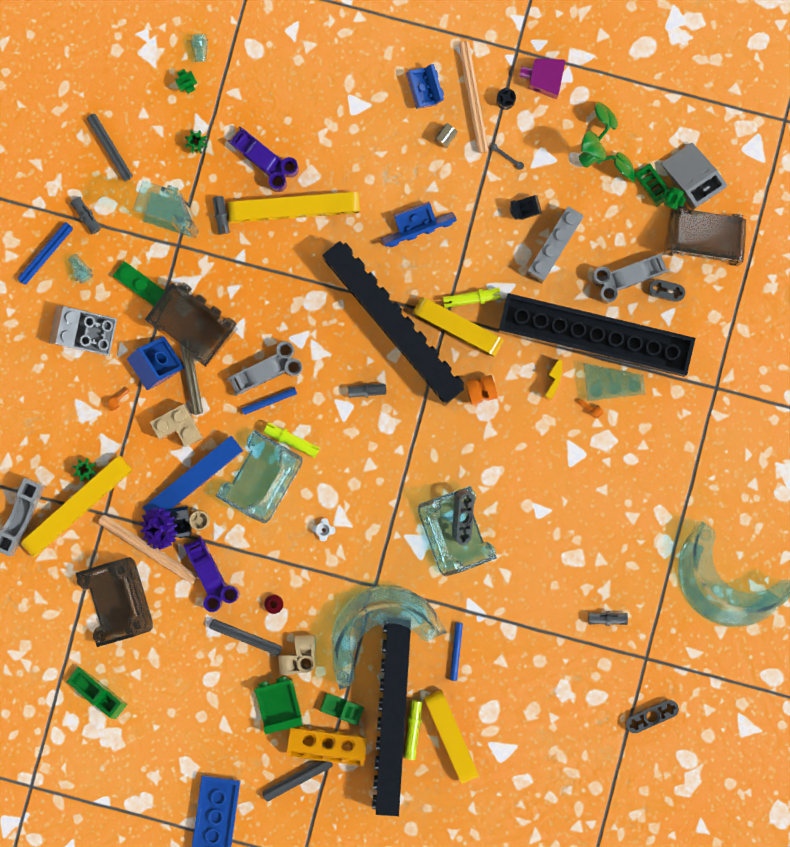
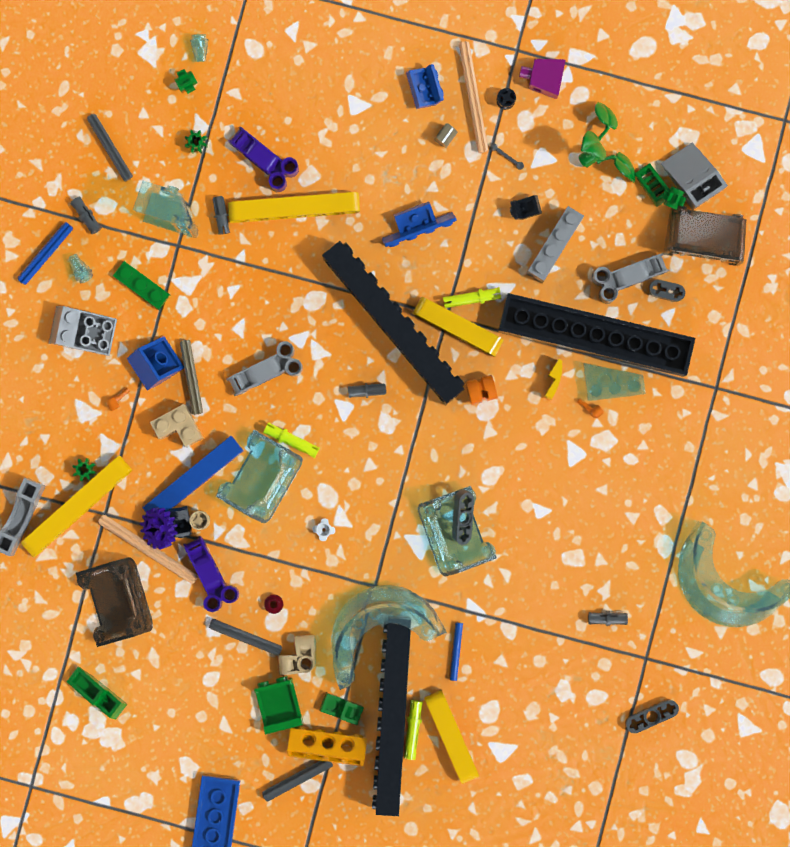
(192, 322): clear smoke windscreen -> none
(268, 401): blue bar -> none

